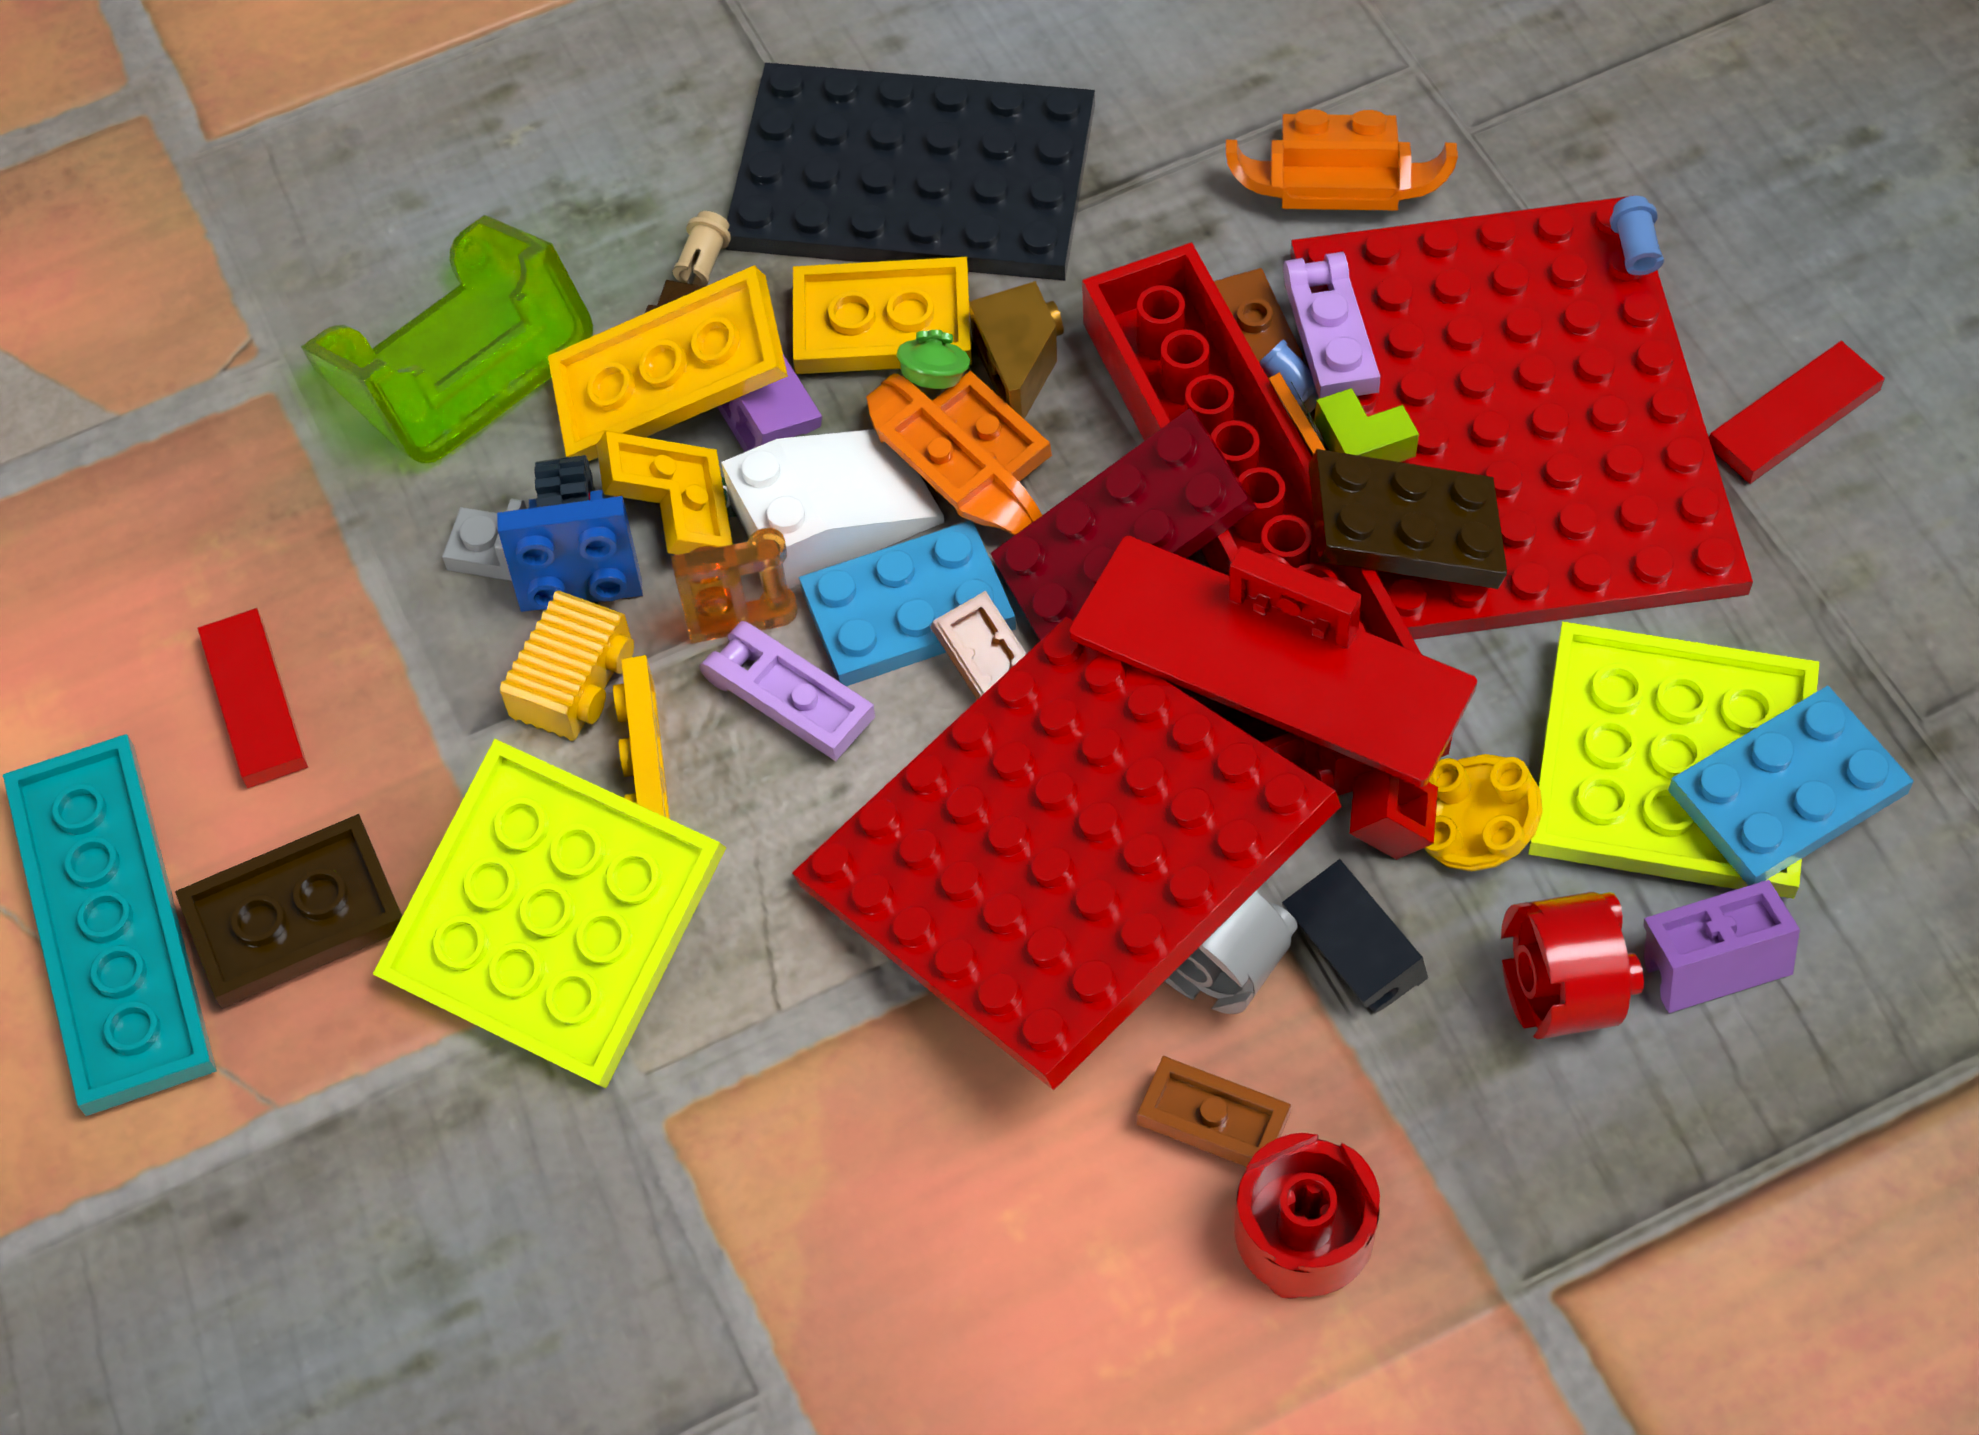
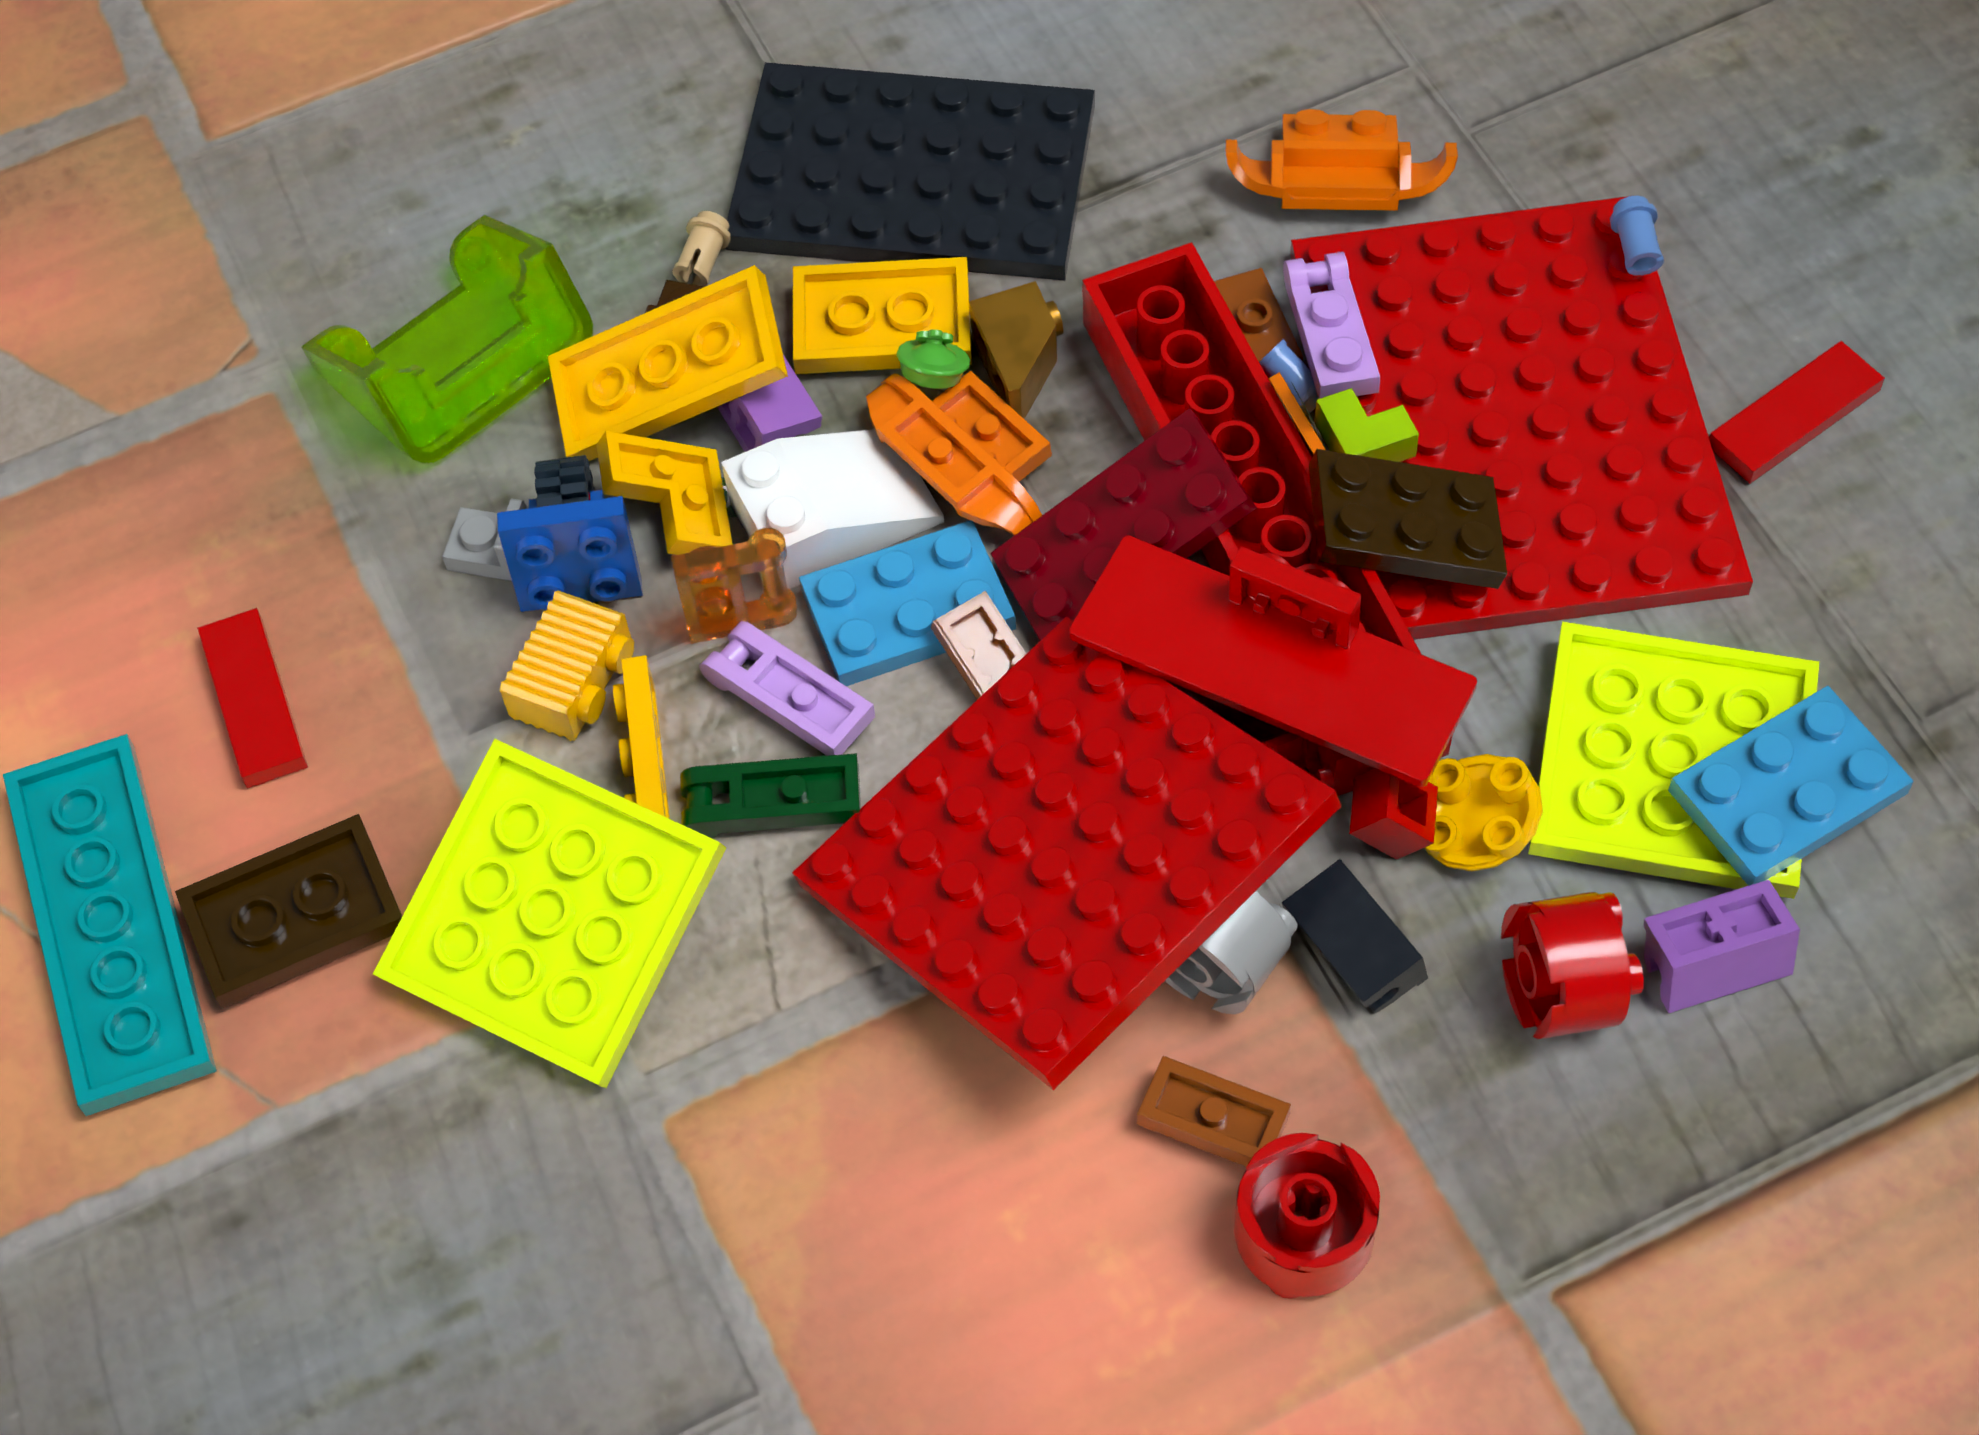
(771, 794): none -> dark green plate

